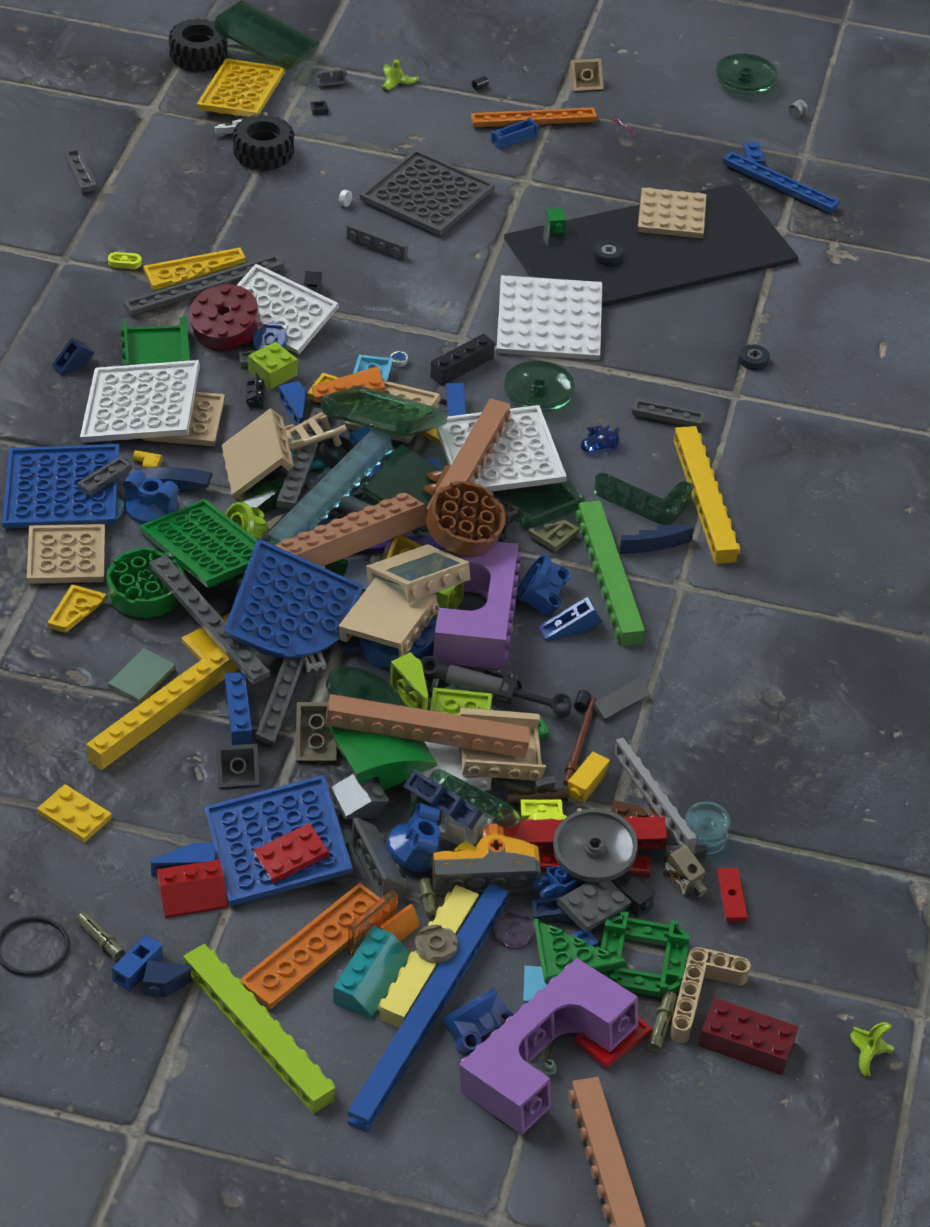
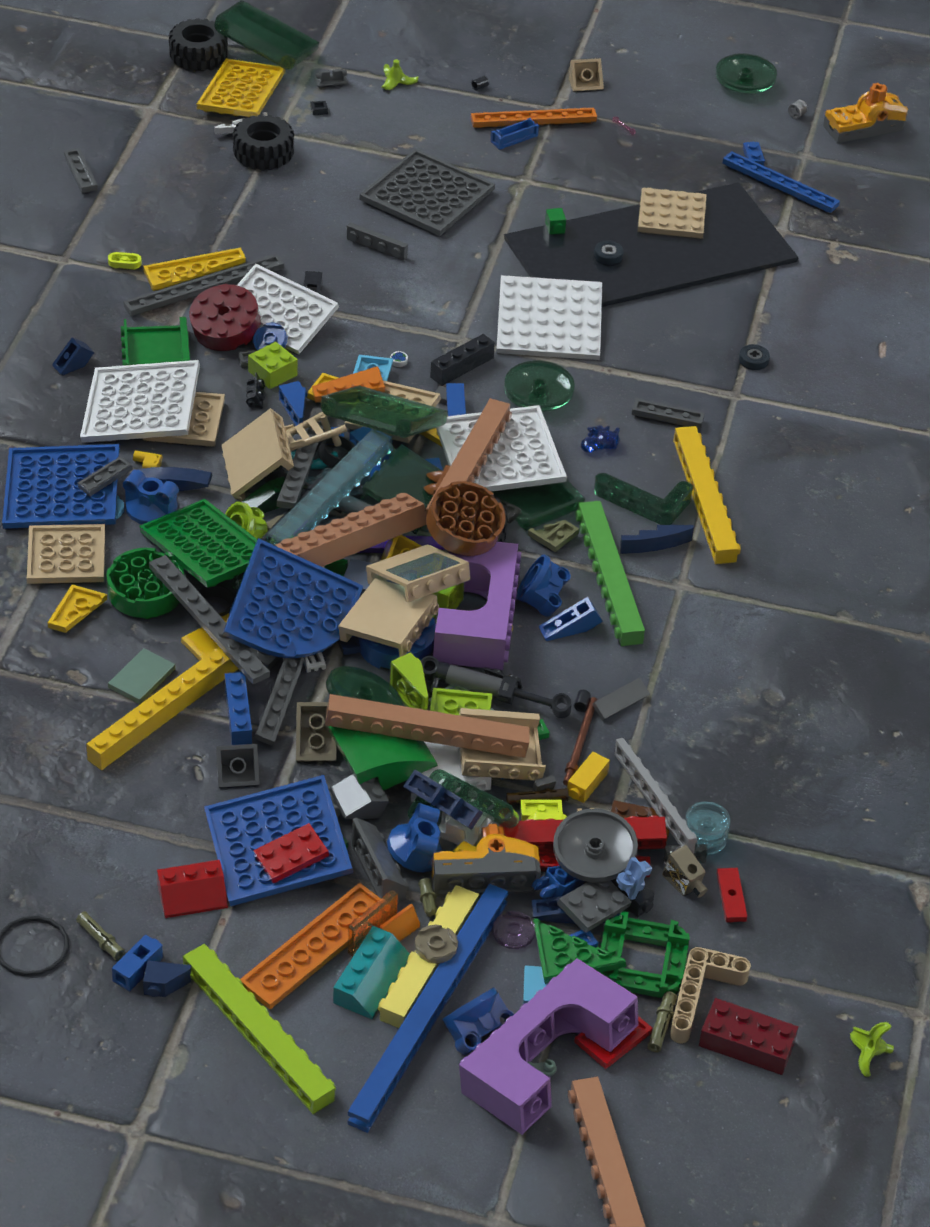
(74, 813): yellow plate -> none
(186, 855): blue slope -> none
(345, 198): white tile -> none
(633, 877): none -> medium blue hips
(874, 115): none -> piece

